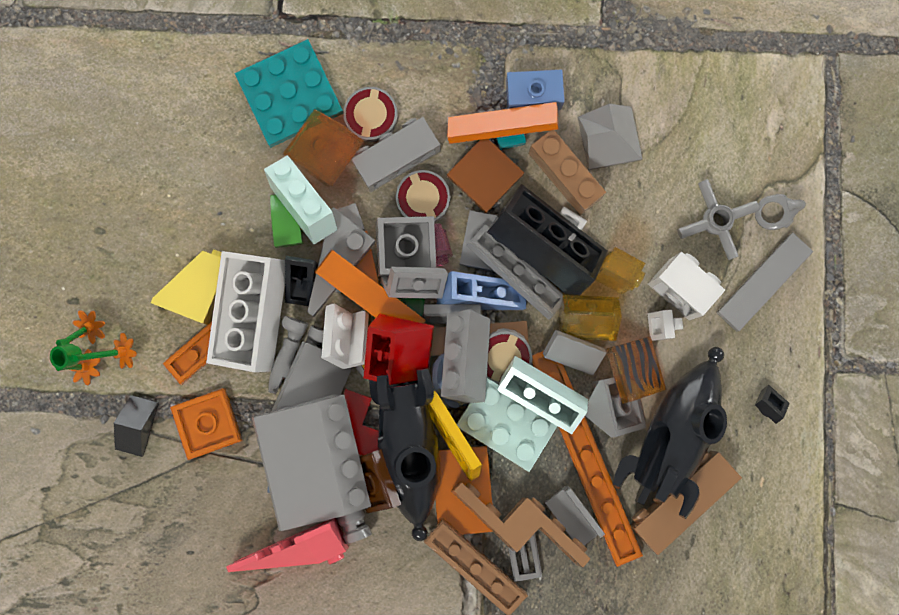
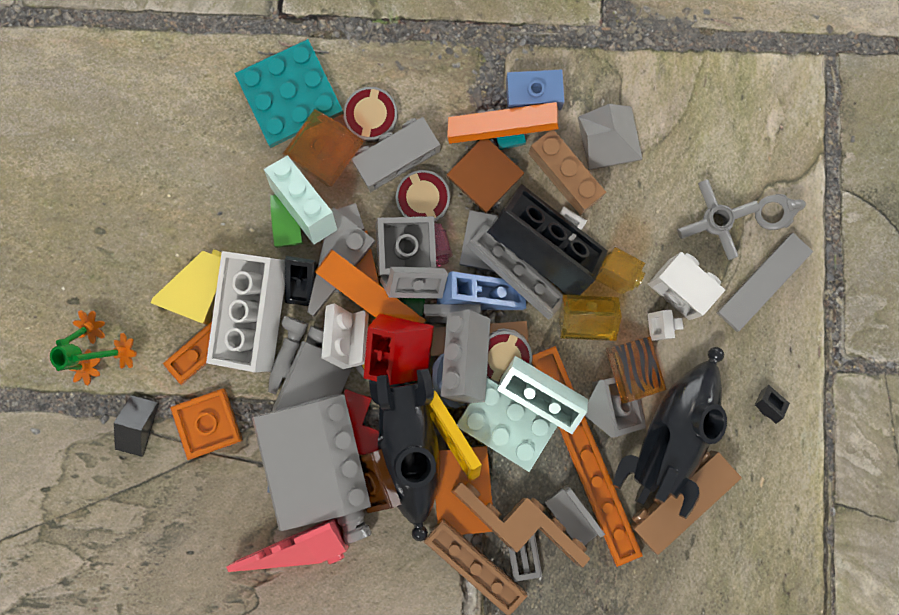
(574, 352): light grey tile -> none

